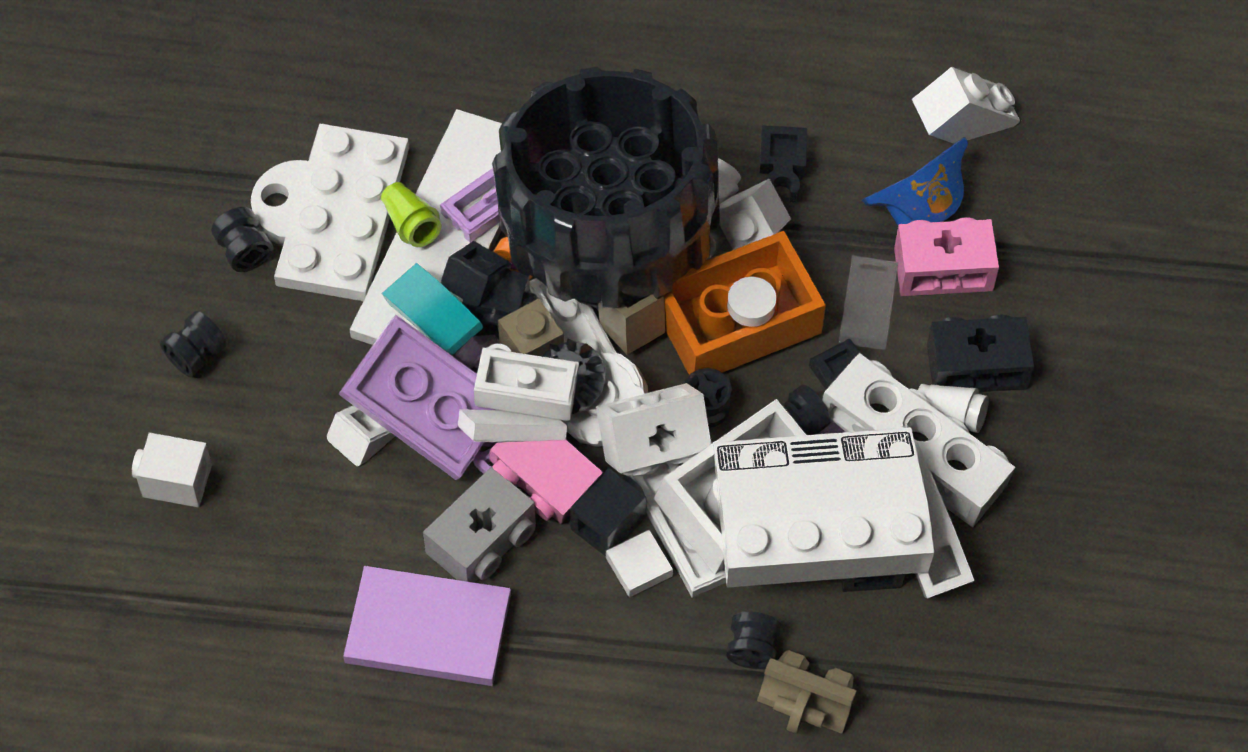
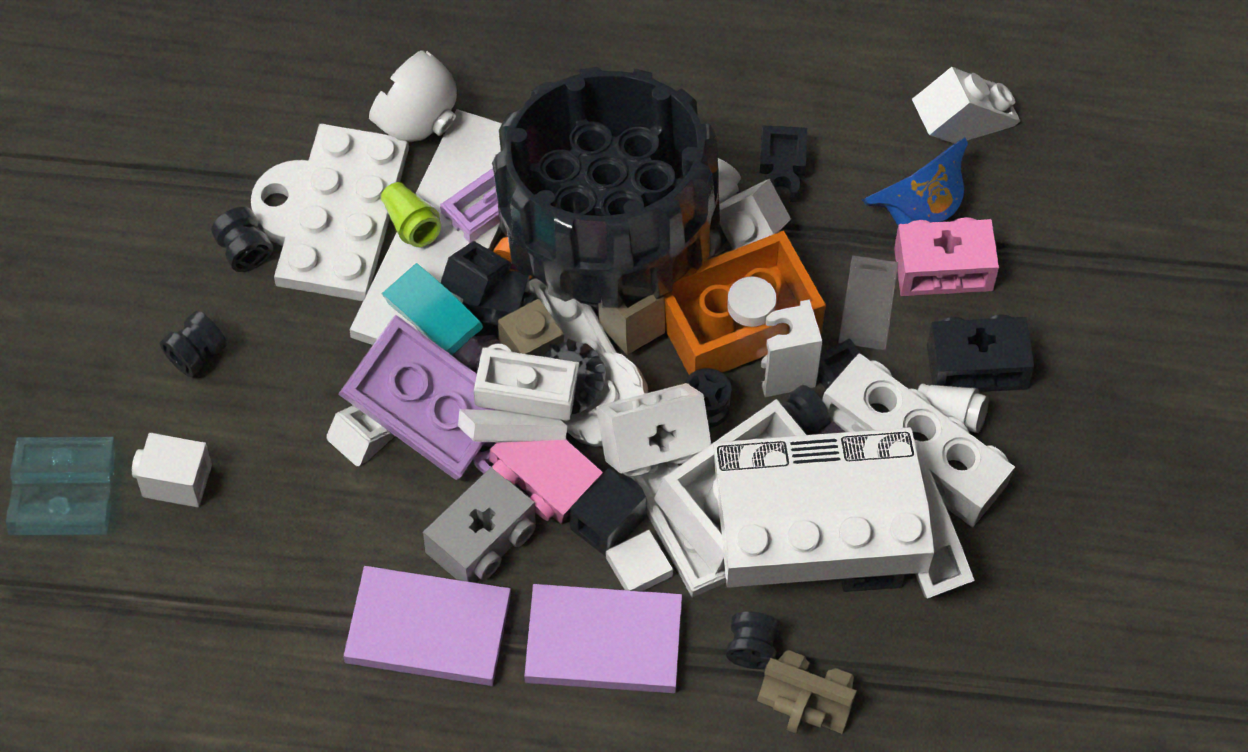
(61, 486): none -> clear light blue slope
(417, 101): none -> white cylinder
(603, 638): none -> lavender tile
(795, 356): none -> white hinge

